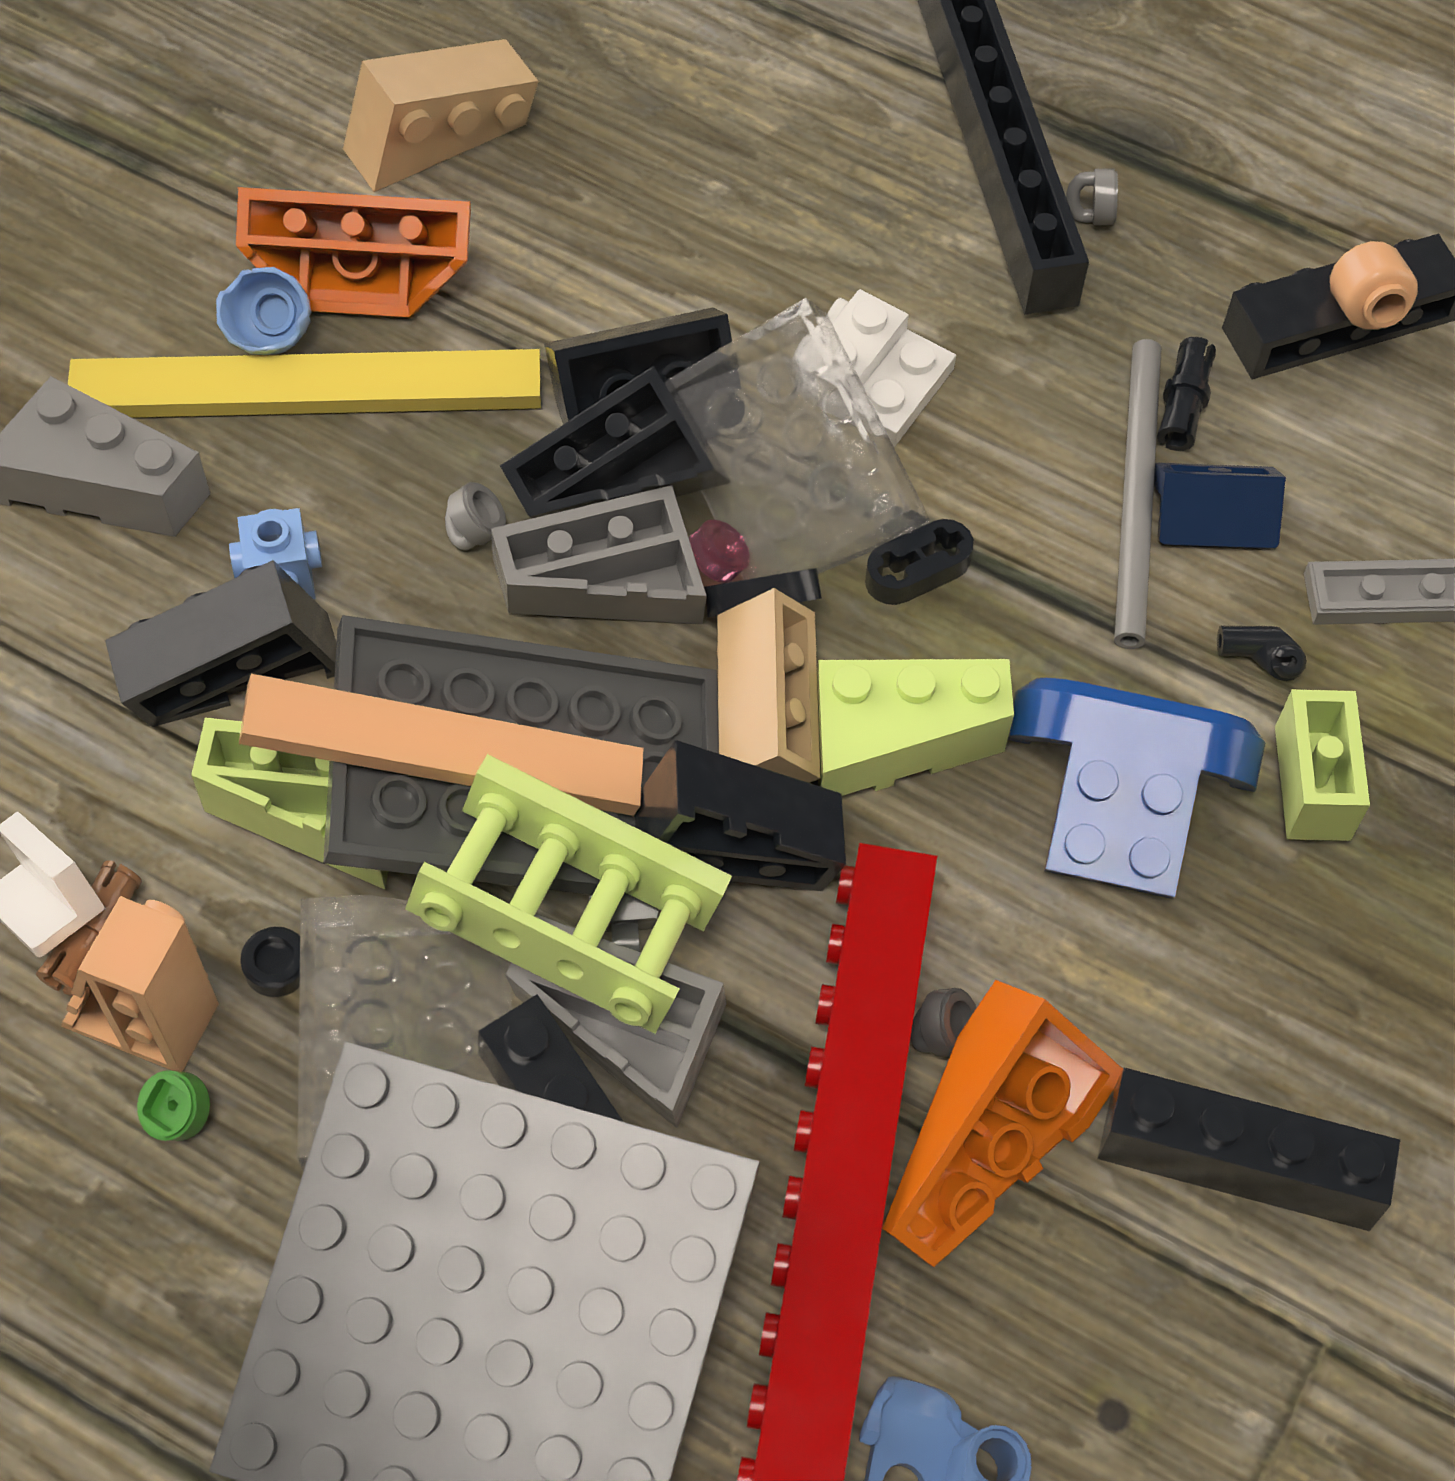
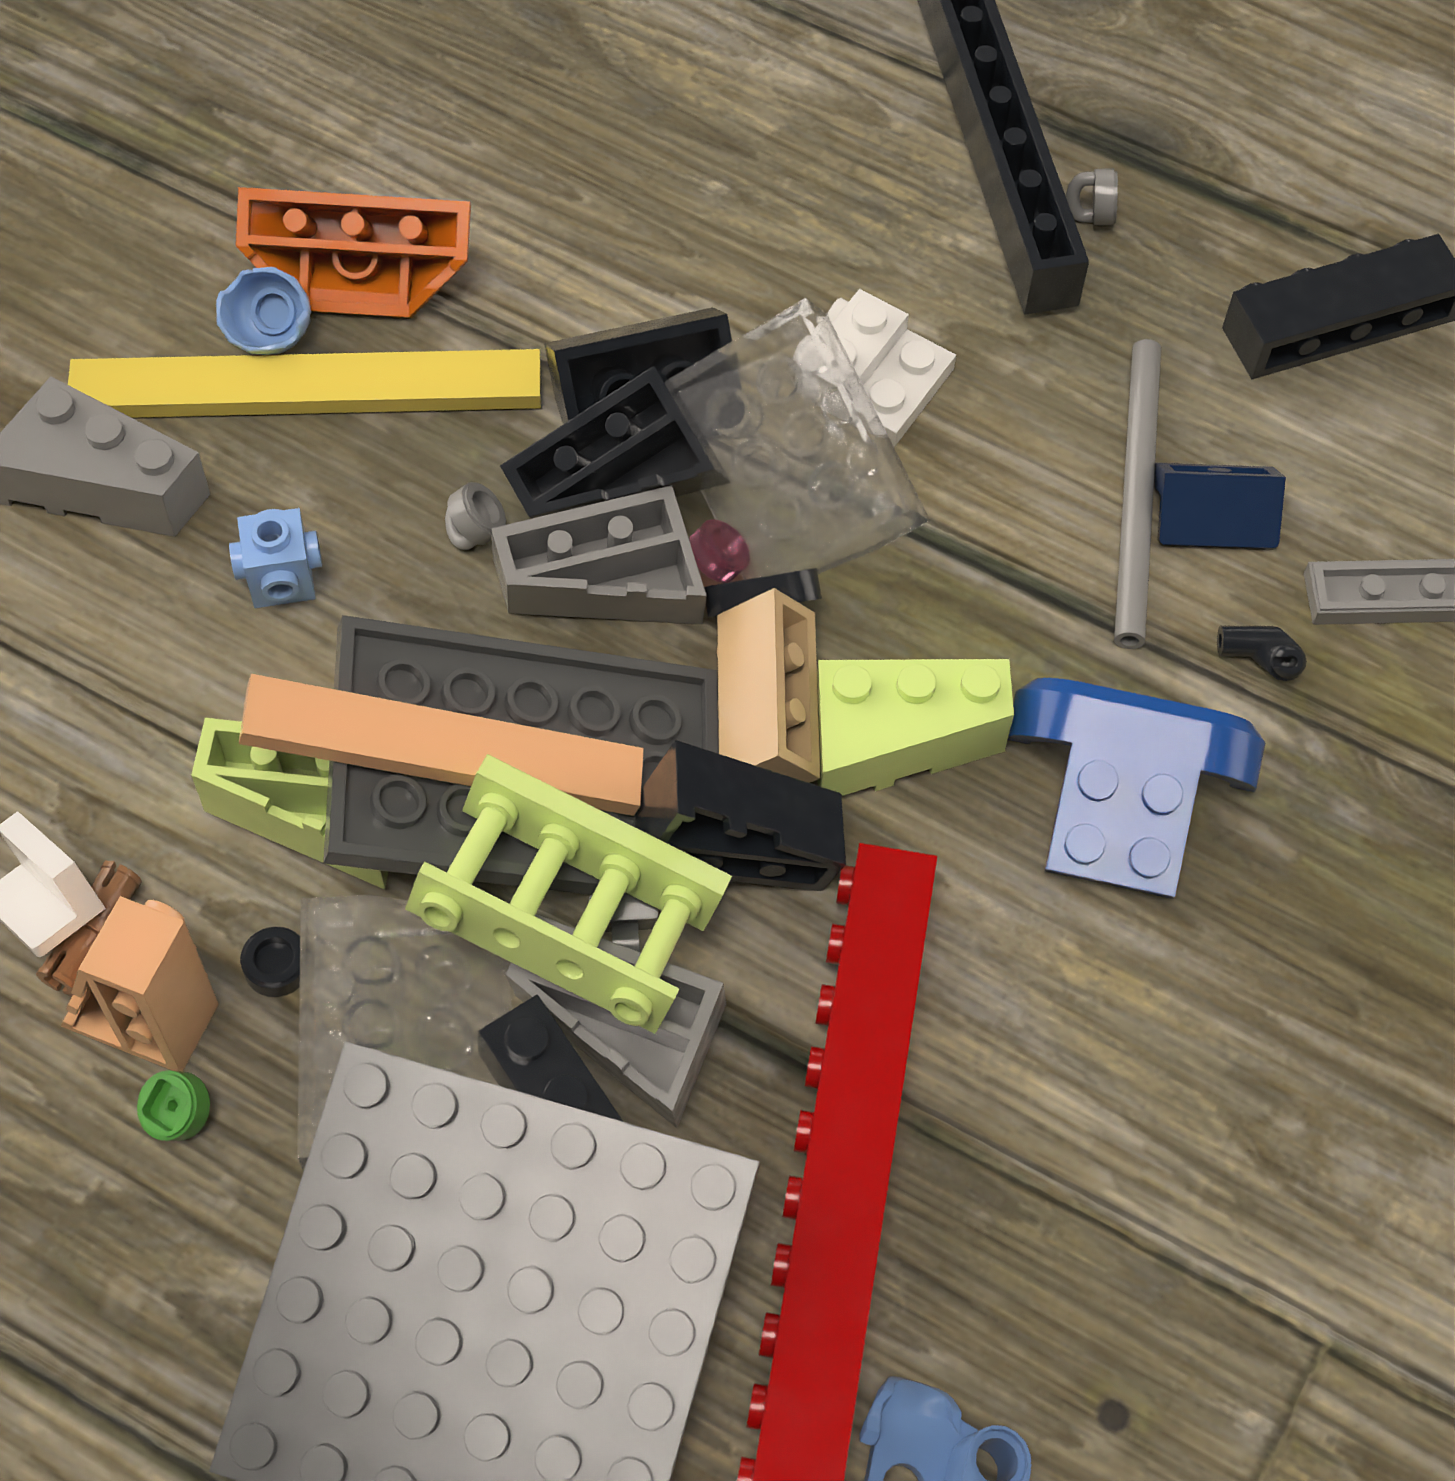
(215, 641): wedge -> none
(434, 107): tan wedge -> none
(922, 566): black beam -> none
(941, 1020): dark grey tile -> none
(1004, 1102): orange wedge -> none
(1186, 394): black pin -> none
(1249, 1149): black brick -> none
(1321, 765): yellowish green brick -> none
(1373, 285): light nougat head -> none

